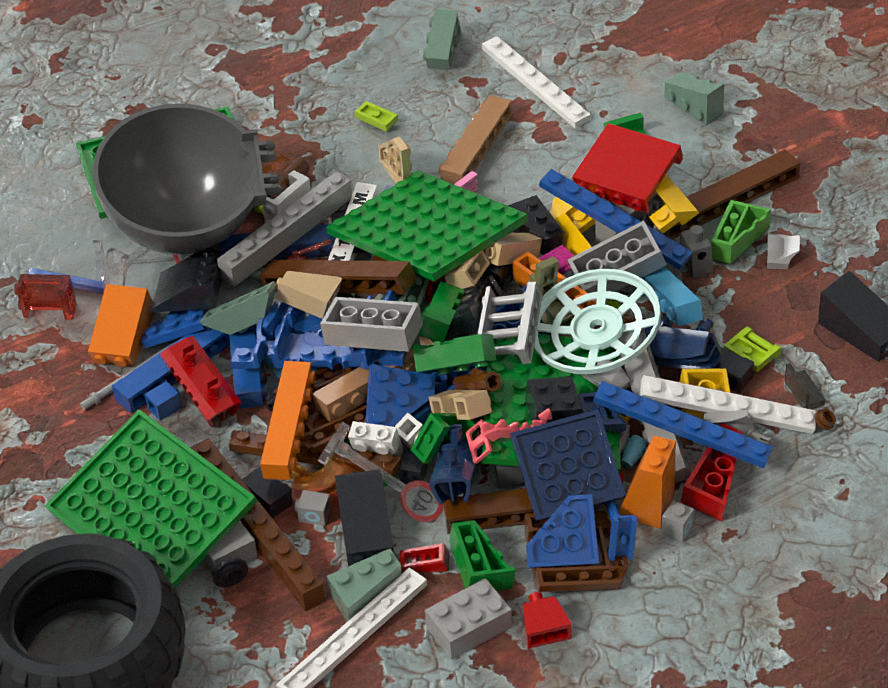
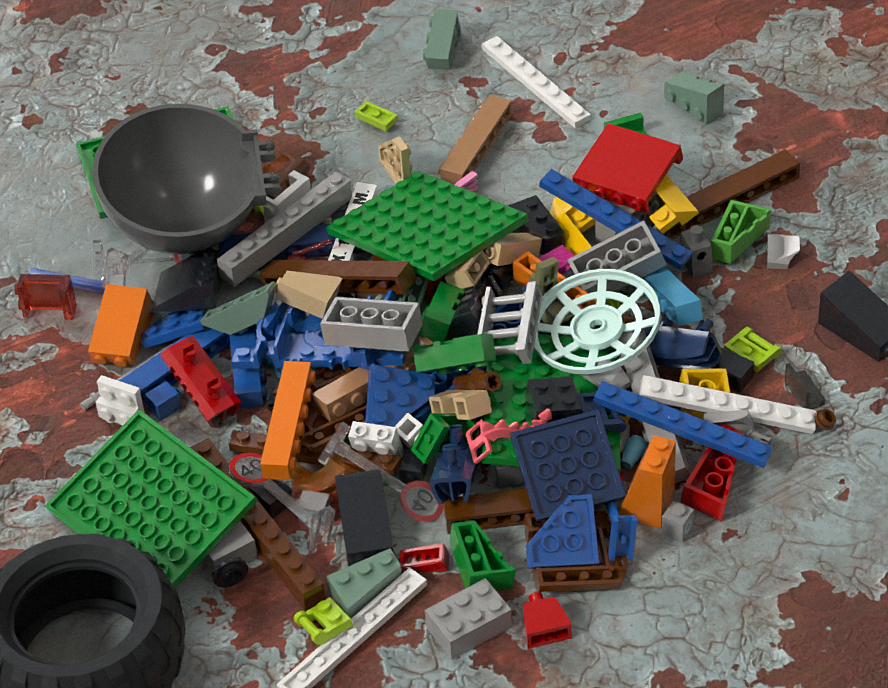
(117, 400): none -> white plate
(247, 471): none -> clear piece
(329, 616): none -> lime plate

